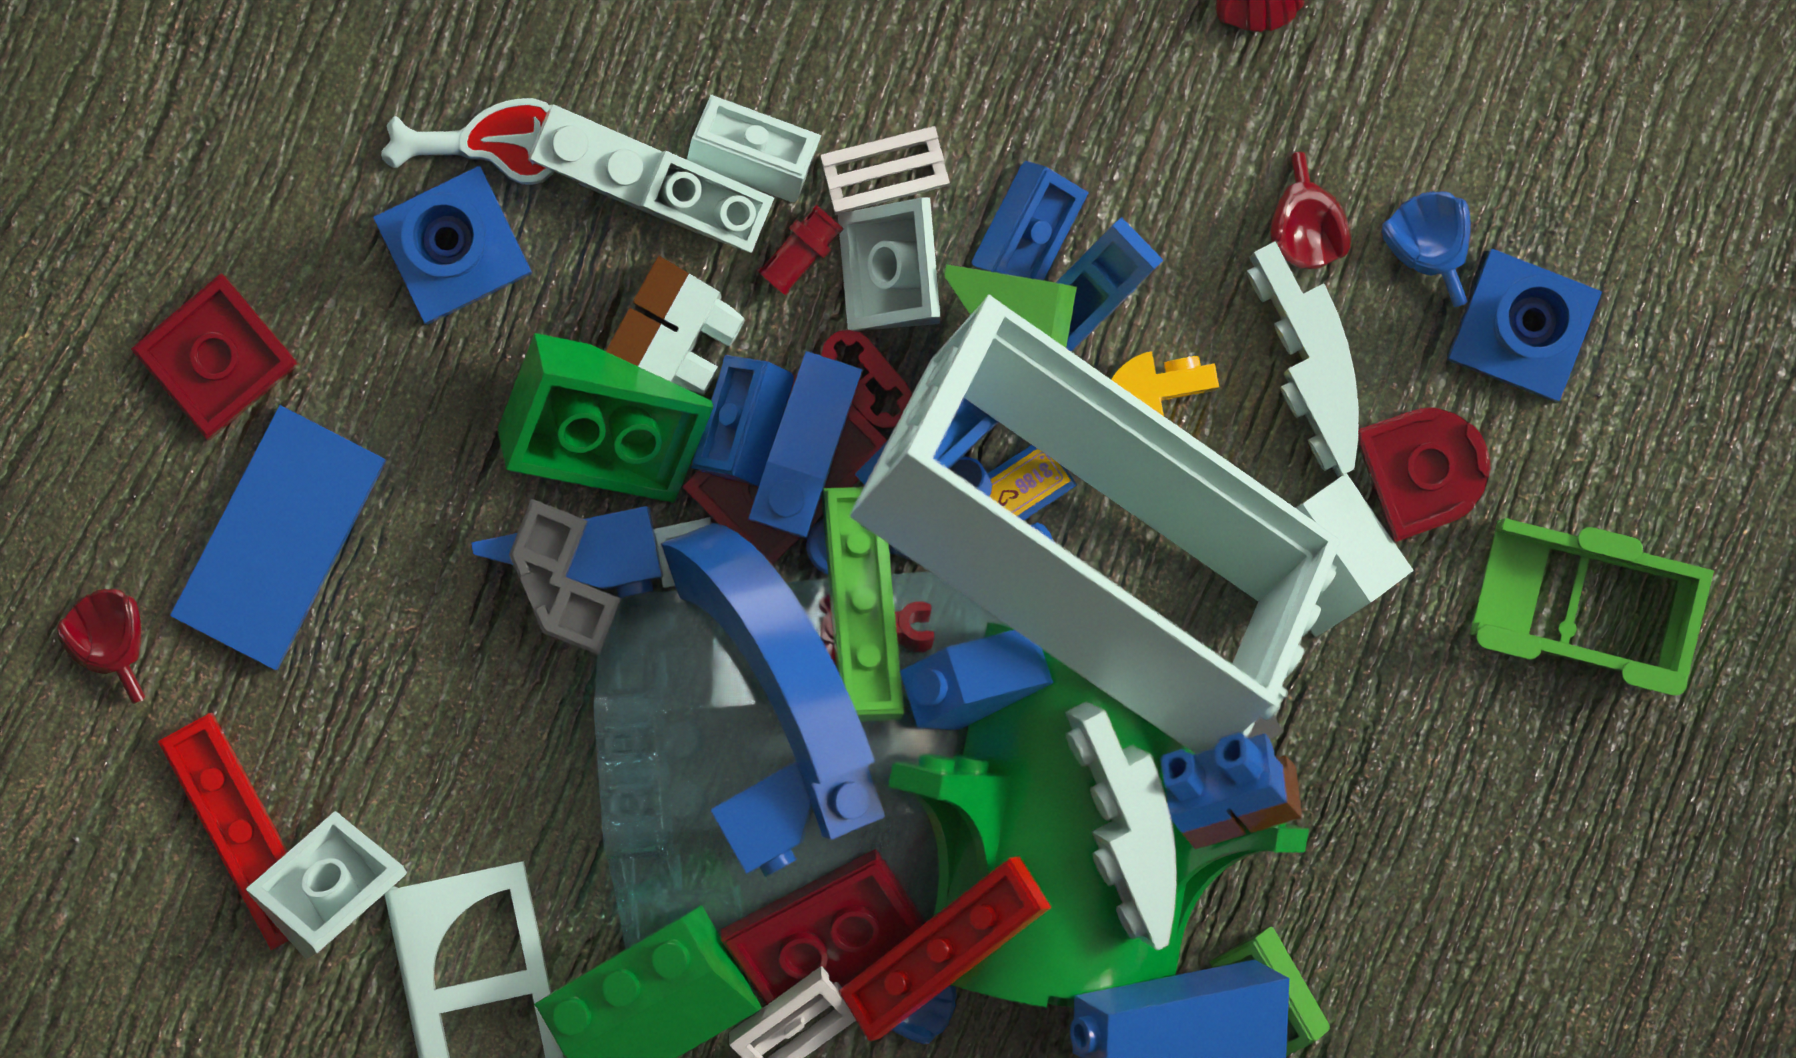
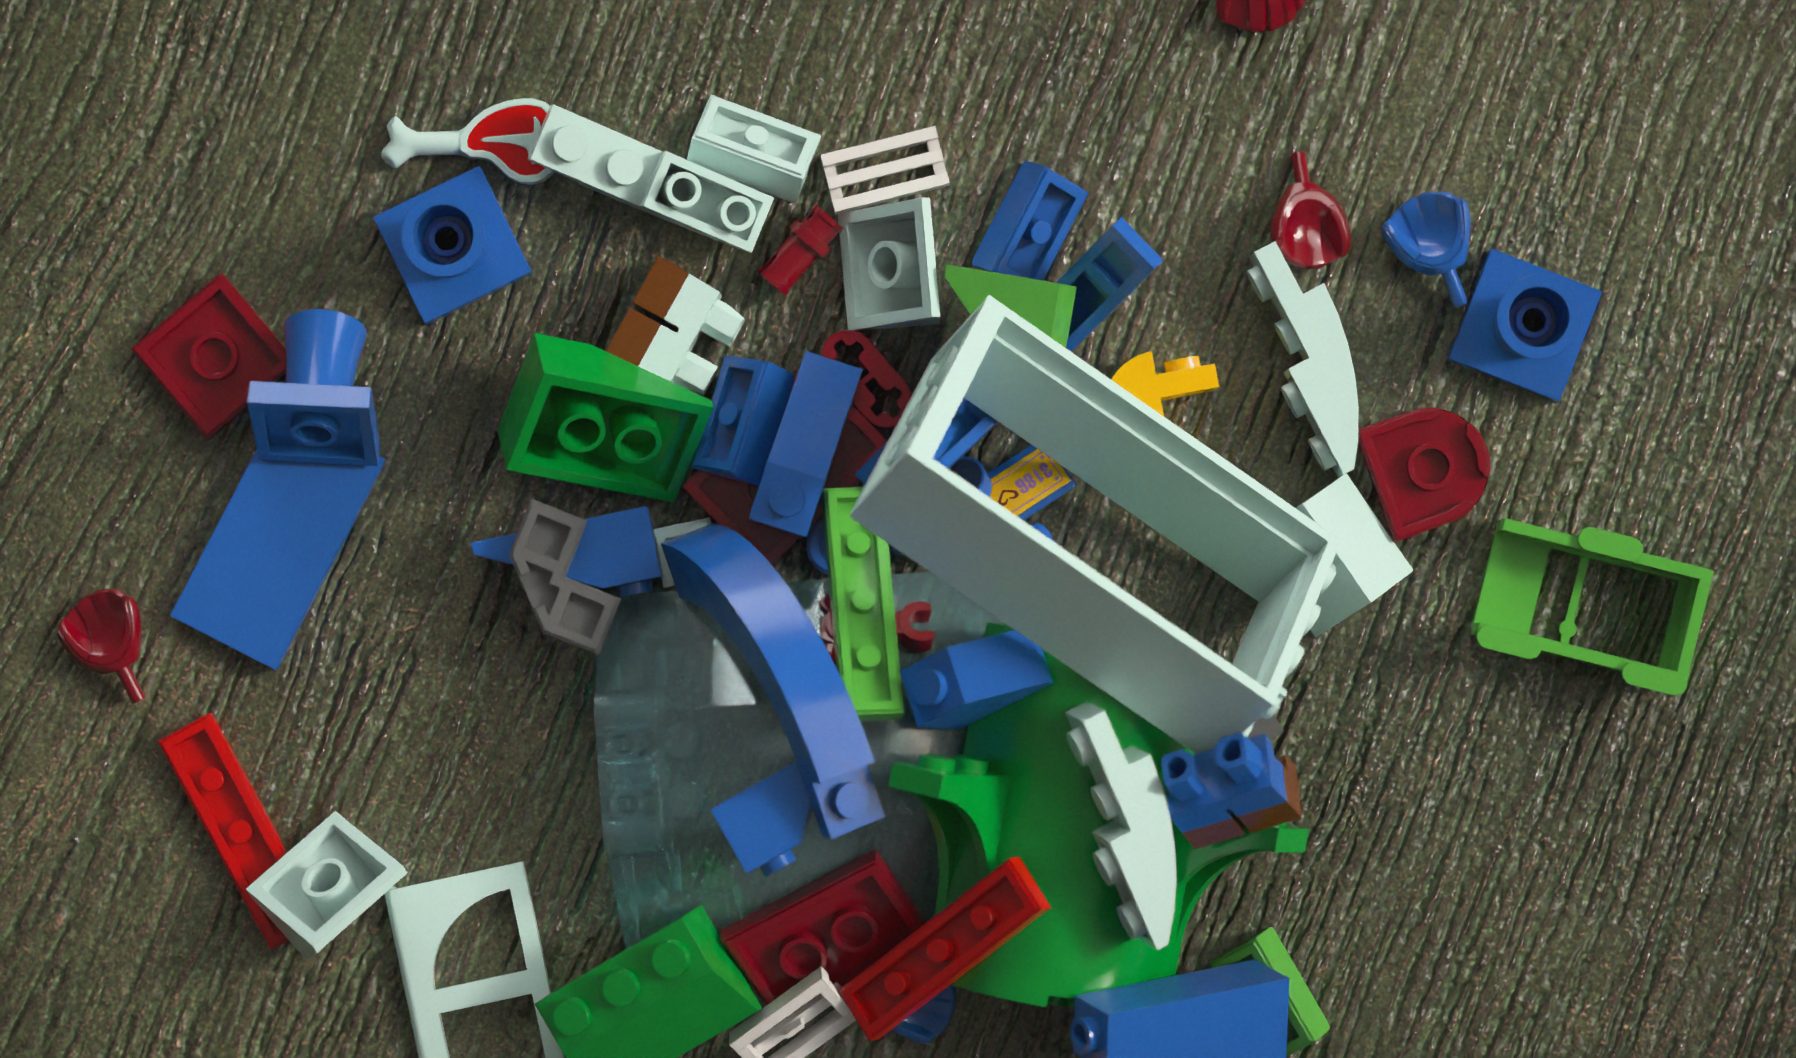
(318, 409): none -> blue plant

